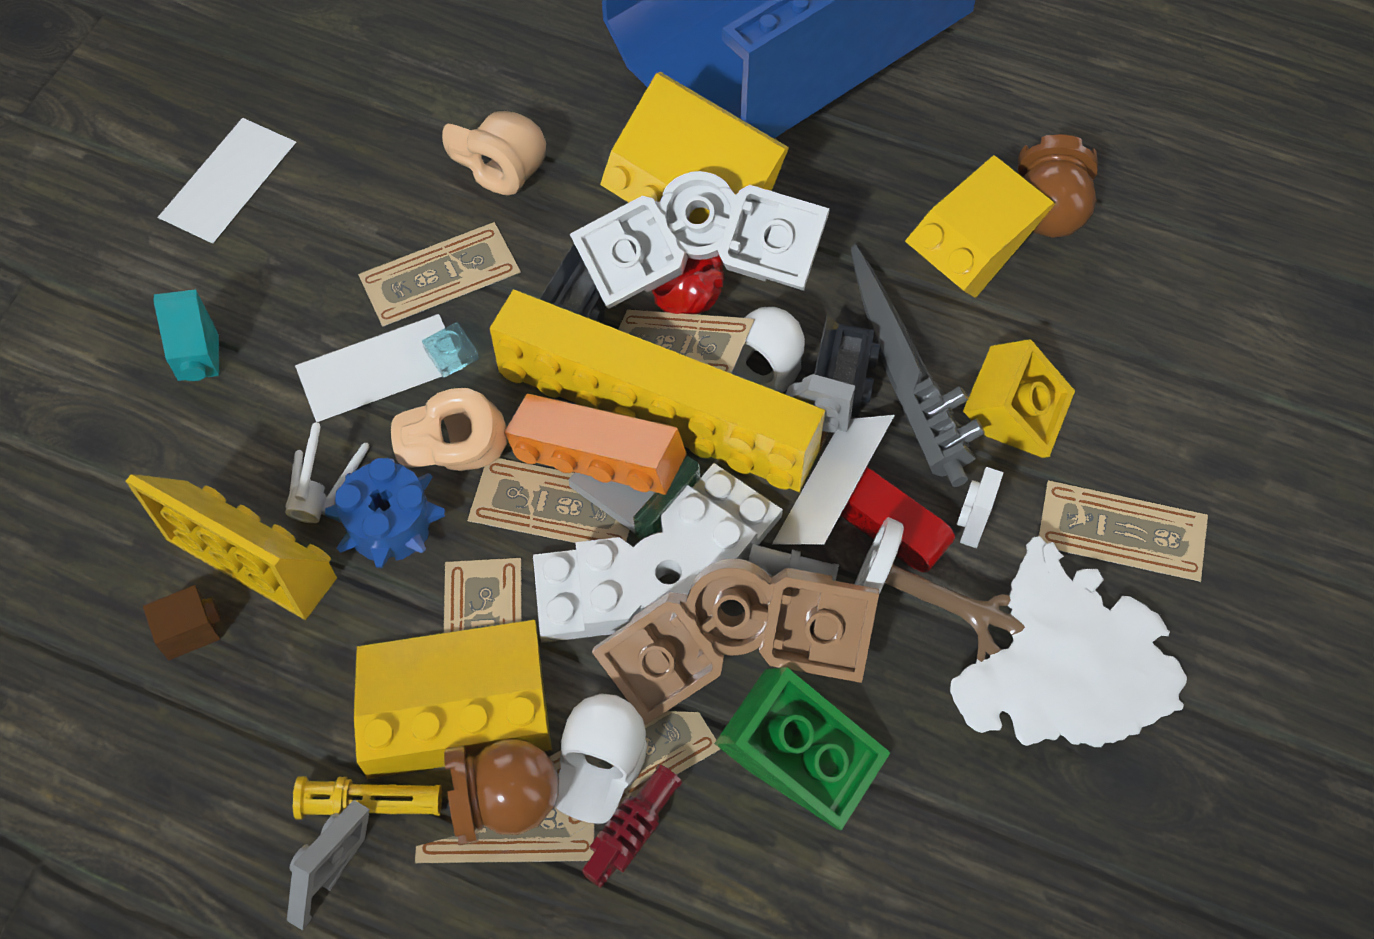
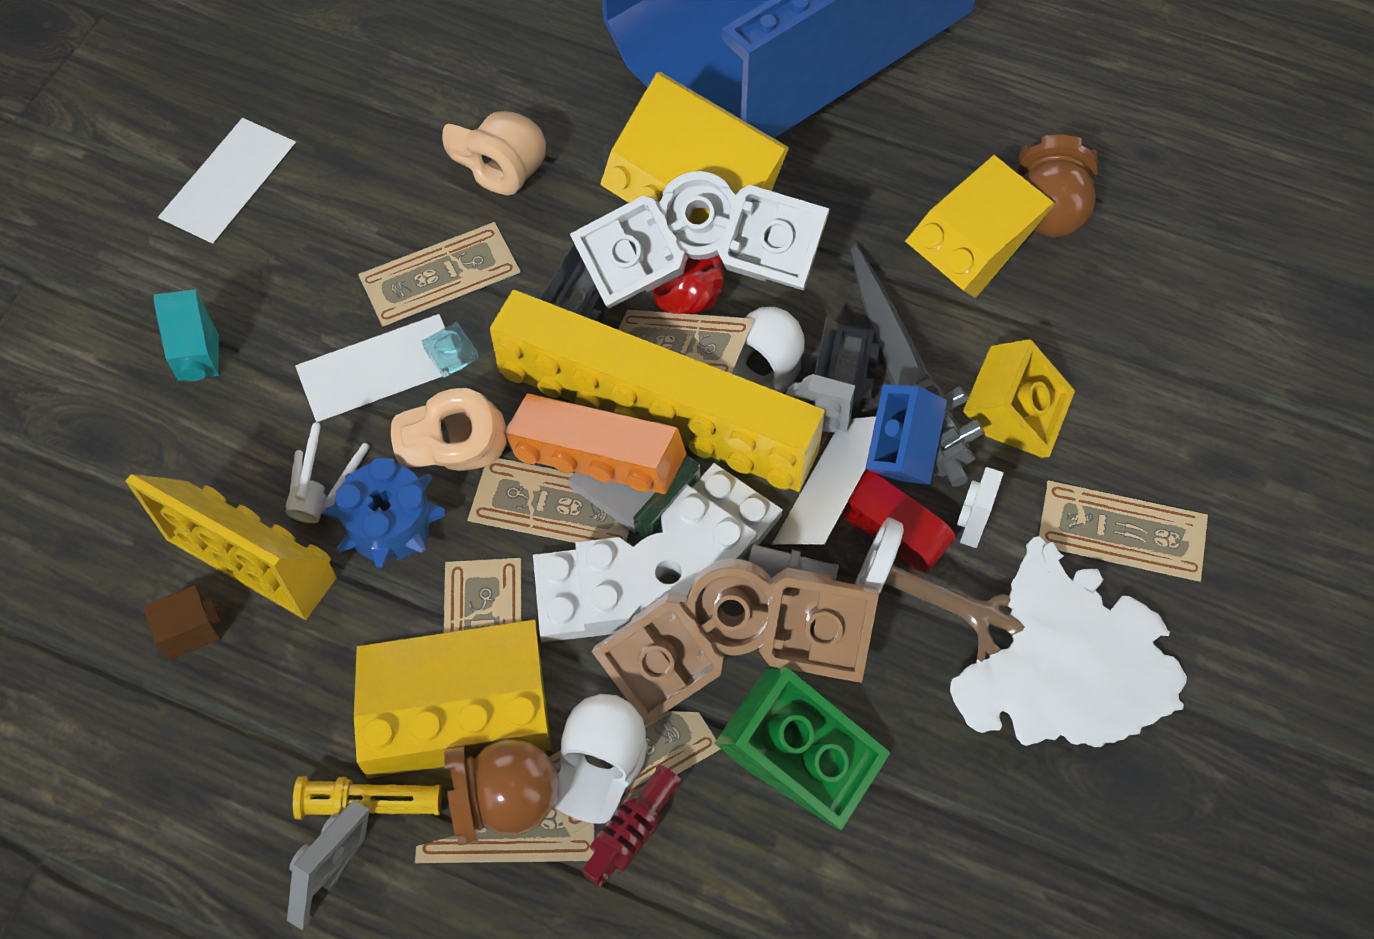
(906, 434): none -> blue brick

